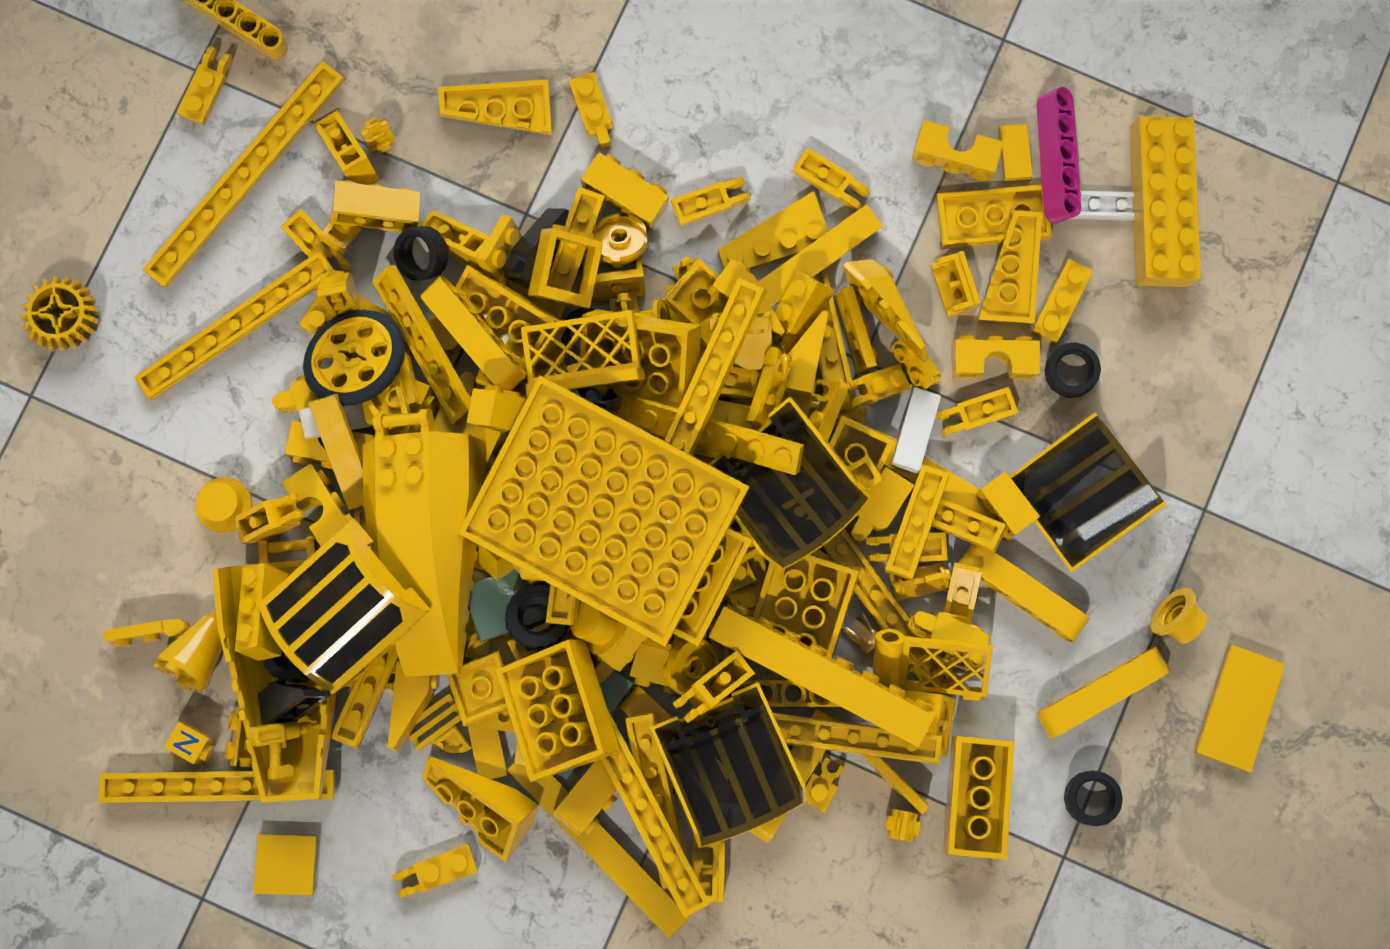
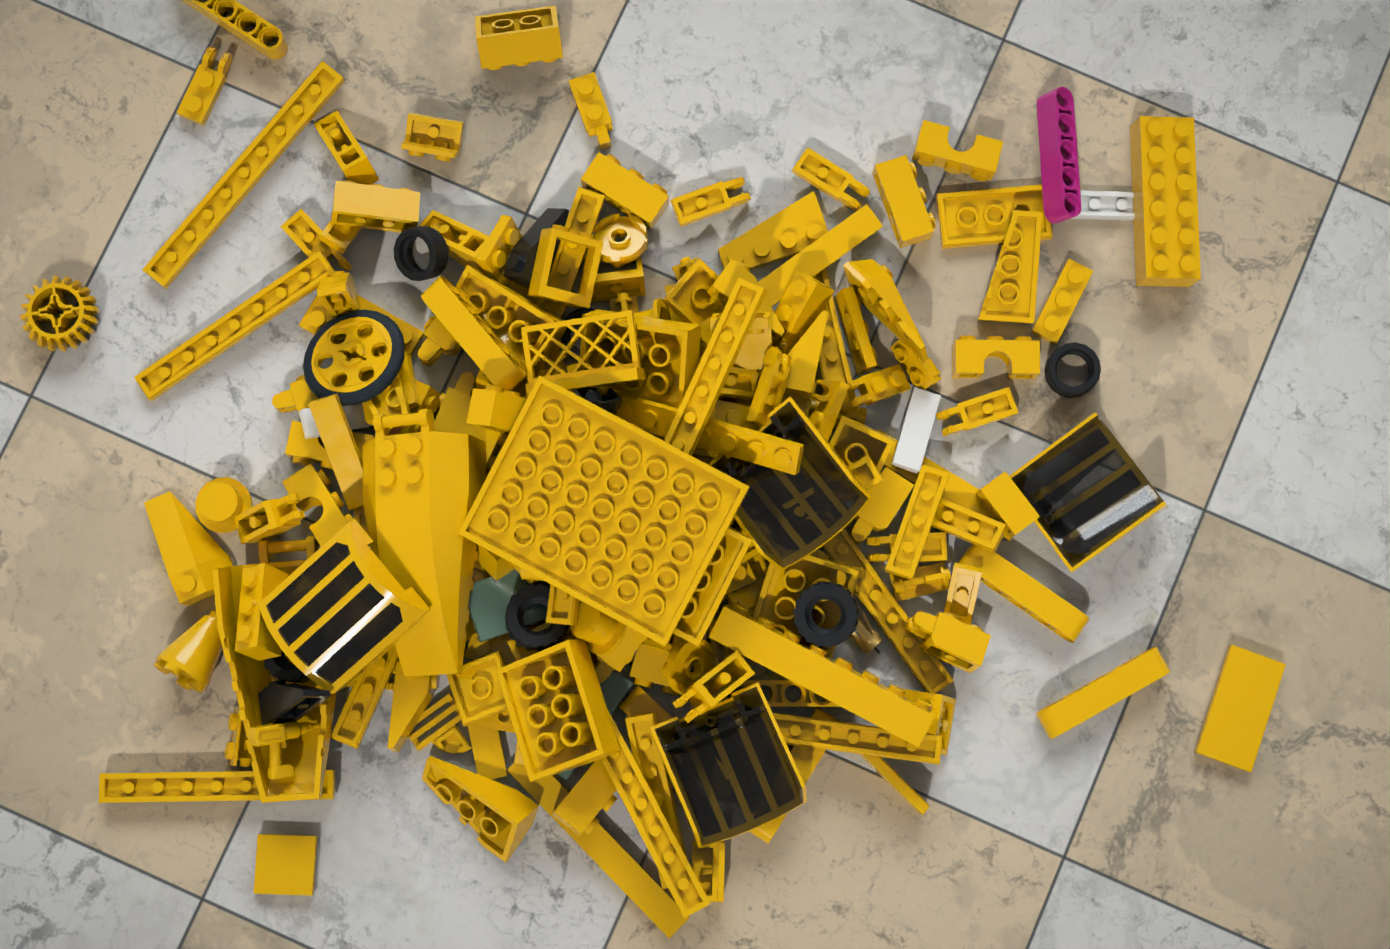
(148, 631): yellow hinge -> none
(185, 549): none -> yellow wedge
(190, 743): yellow brick -> none
(377, 135): yellow gear -> none
(423, 344): yellow plate -> none
(433, 136): none -> yellow bracket
(439, 870): yellow hinge -> none
(504, 104): yellow wing -> none
(518, 37): none -> yellow slope
(806, 624): none -> black tyre
(820, 788): yellow plate -> none
(892, 667): yellow piece -> none
(902, 825): yellow gear -> none
(903, 201): none -> yellow brick
(955, 284): yellow hinge -> none
(978, 797): yellow brick -> none
(1015, 152): yellow tile -> none
(1114, 792): black tyre -> none
(1179, 616): yellow piece -> none

